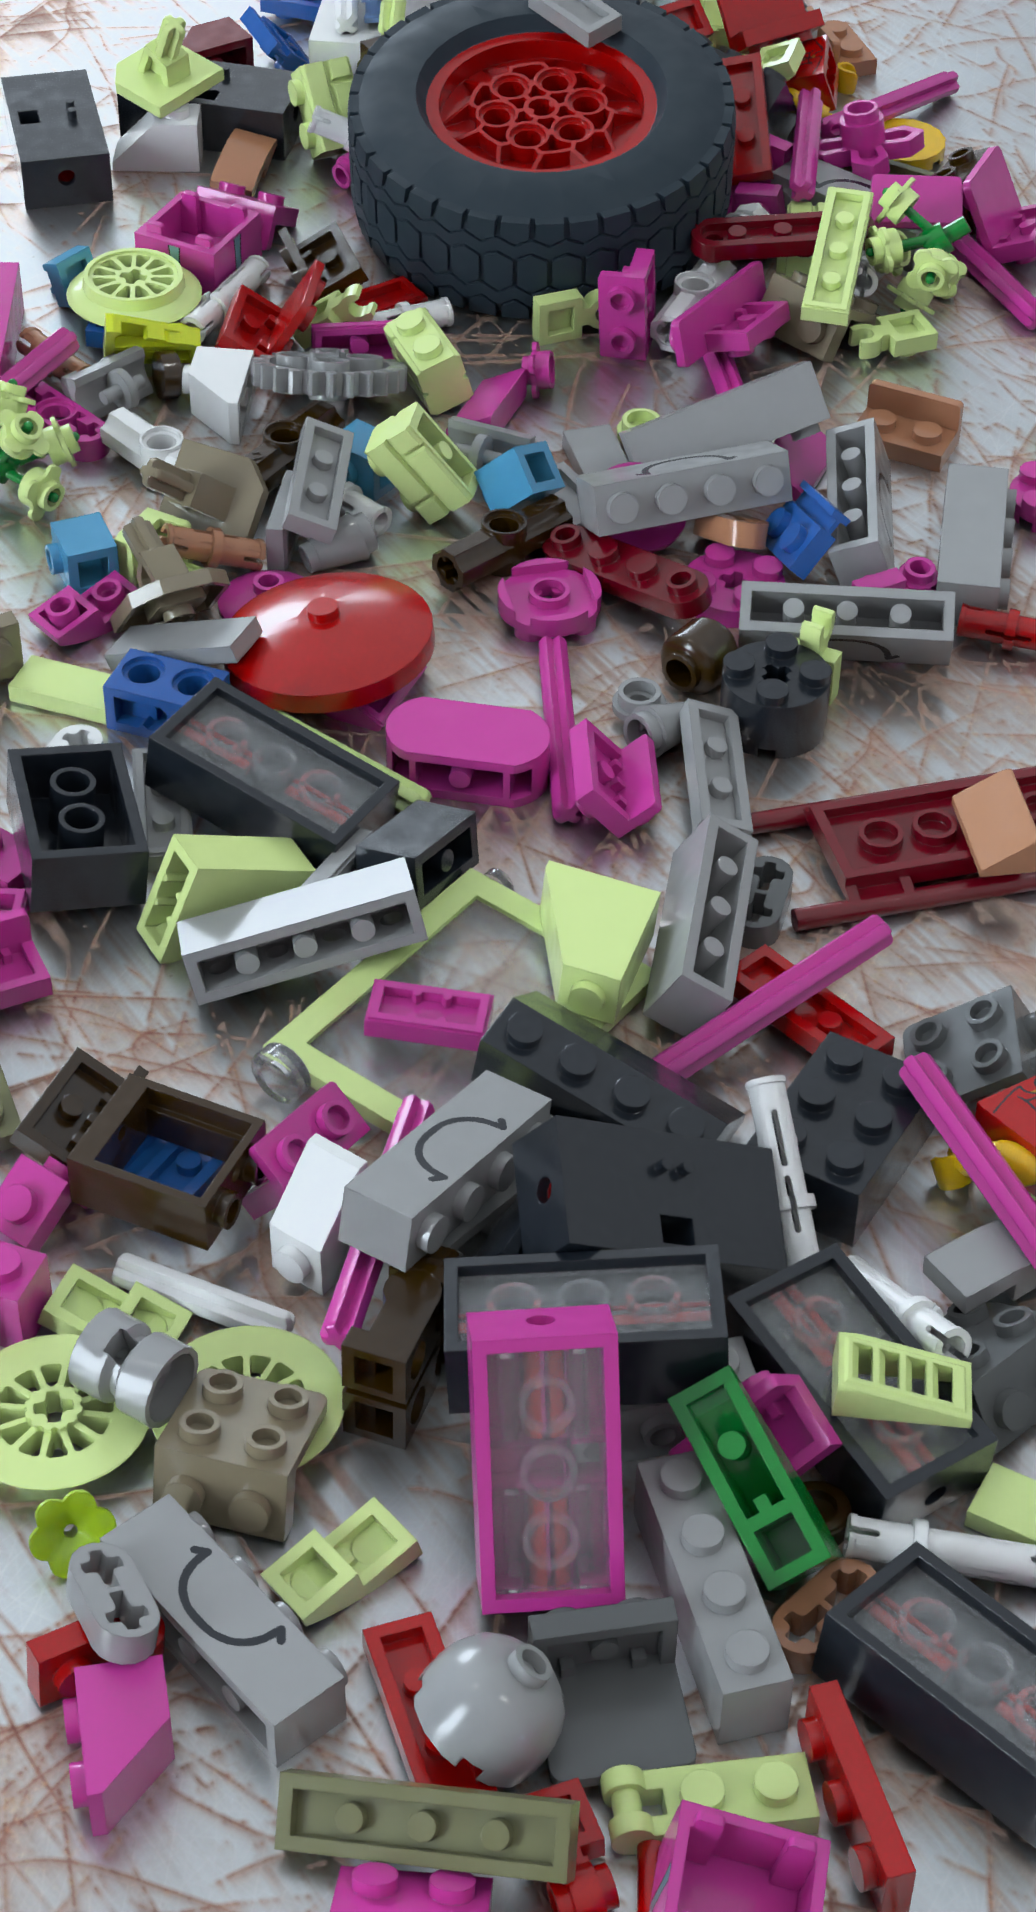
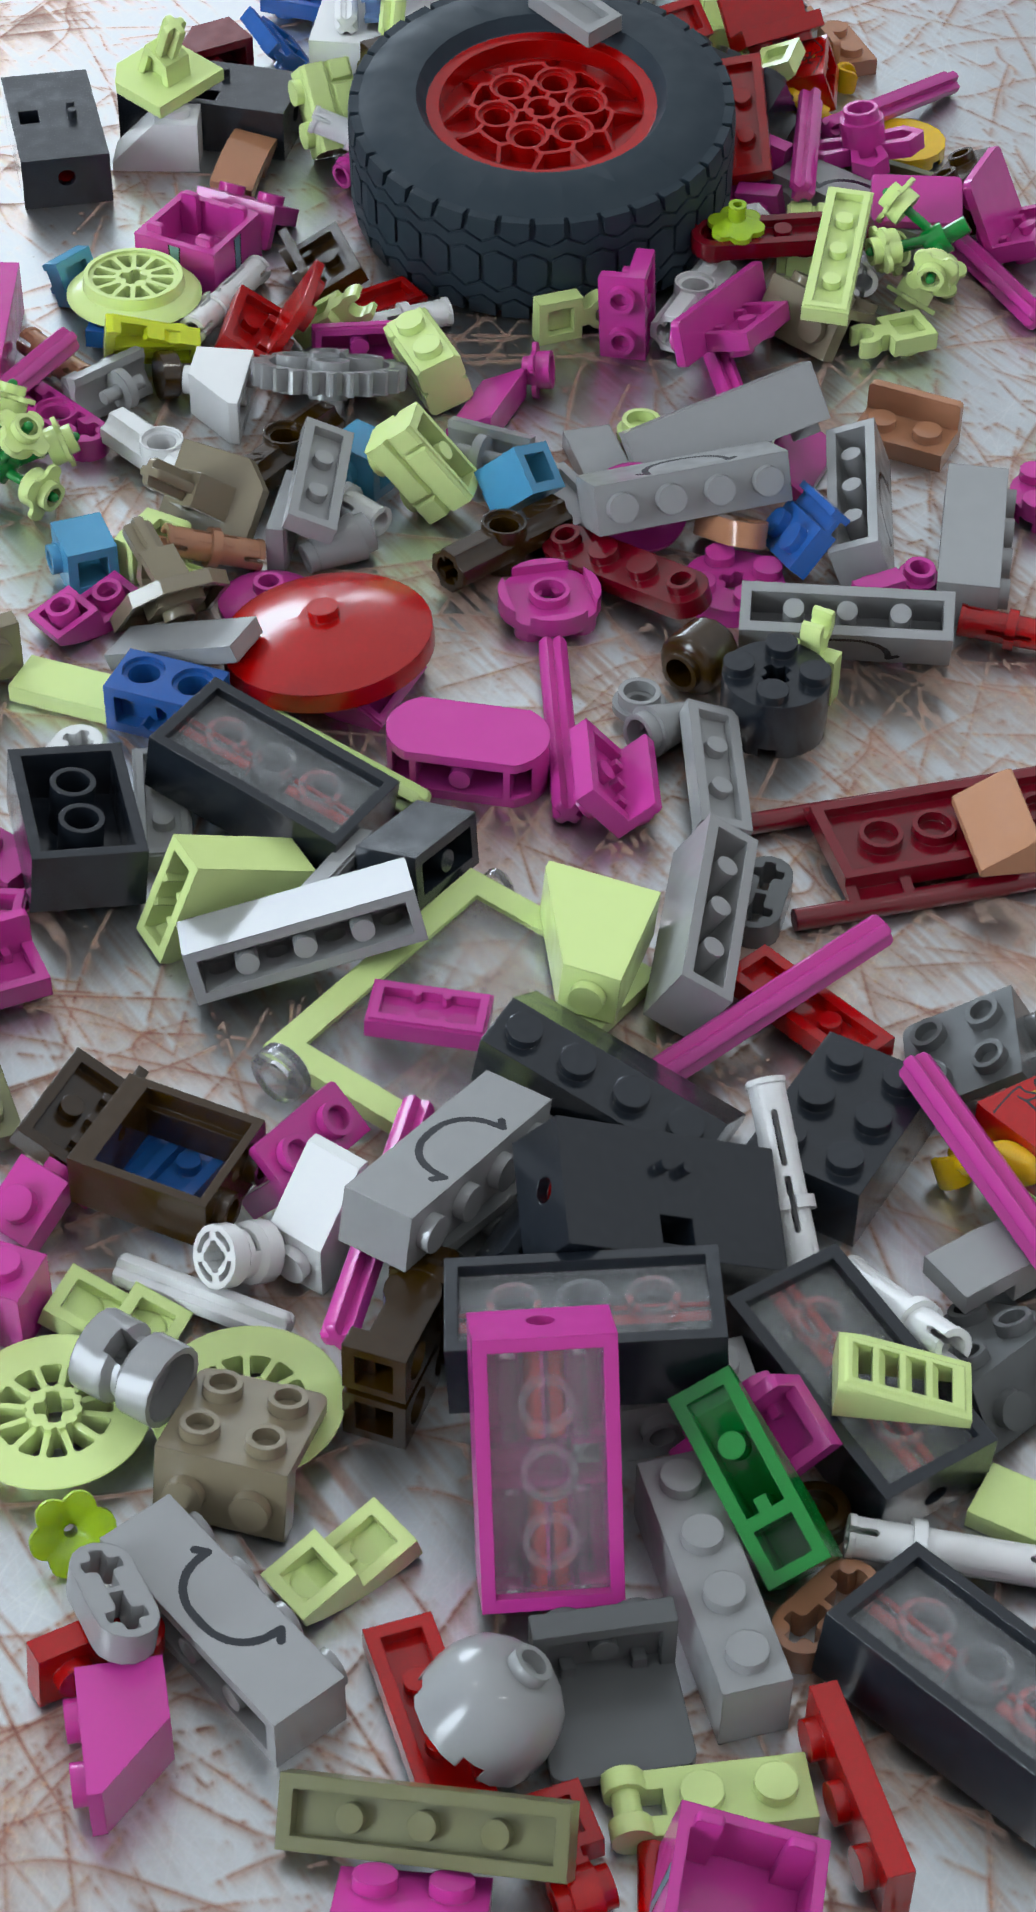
(238, 1253): none -> white wheel
(736, 223): none -> lime plant

